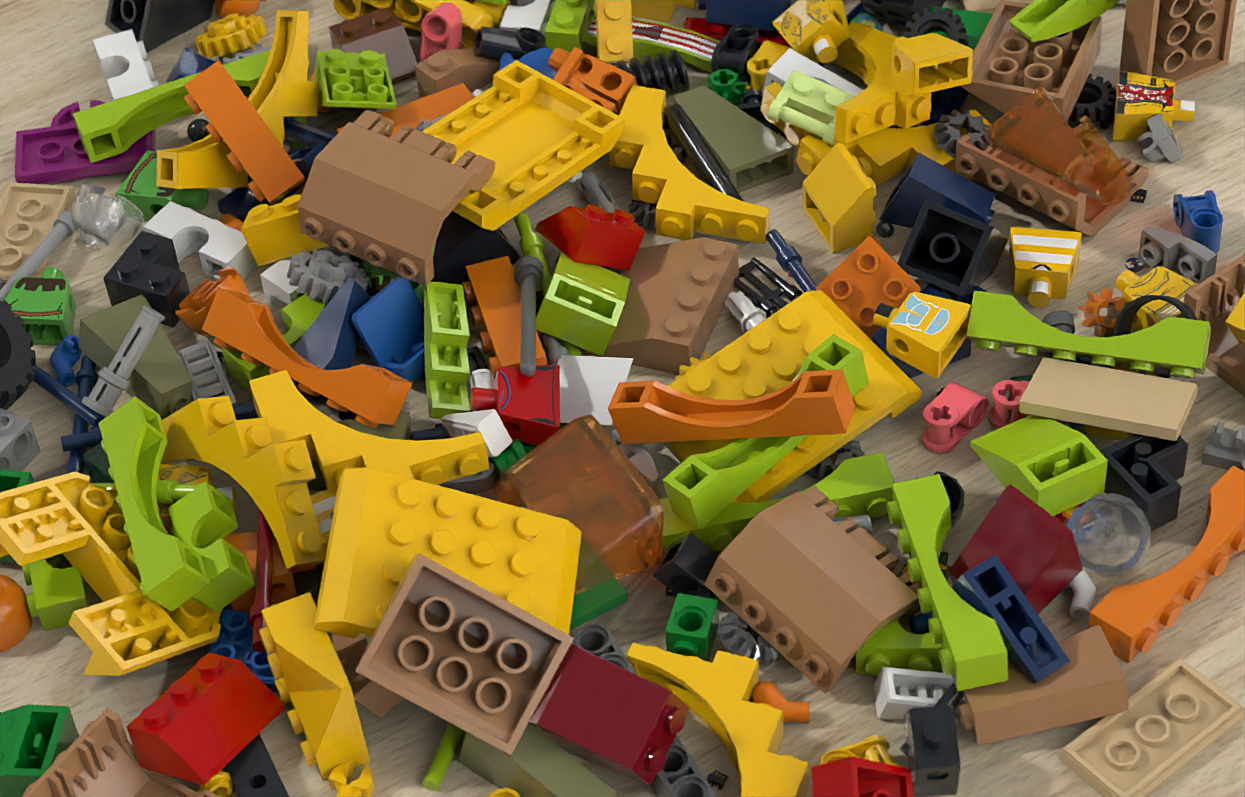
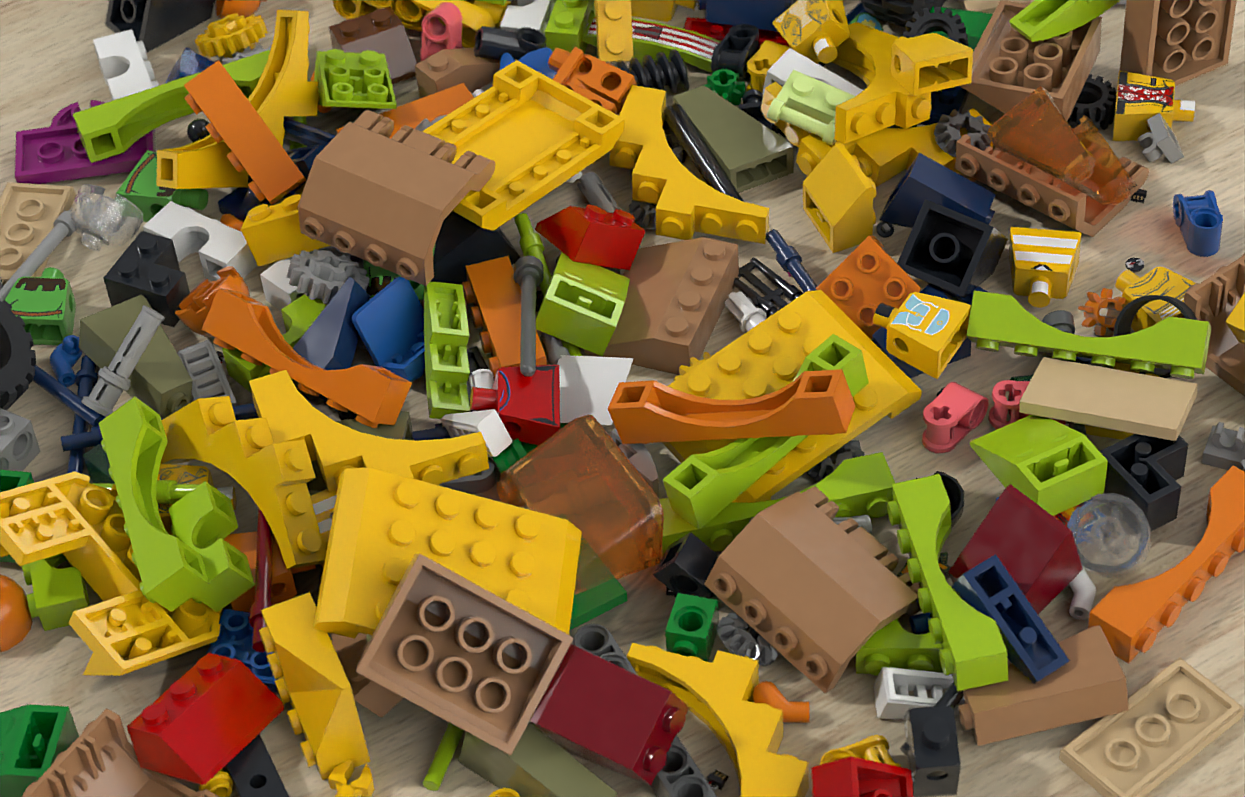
(1177, 252): light grey slope -> none

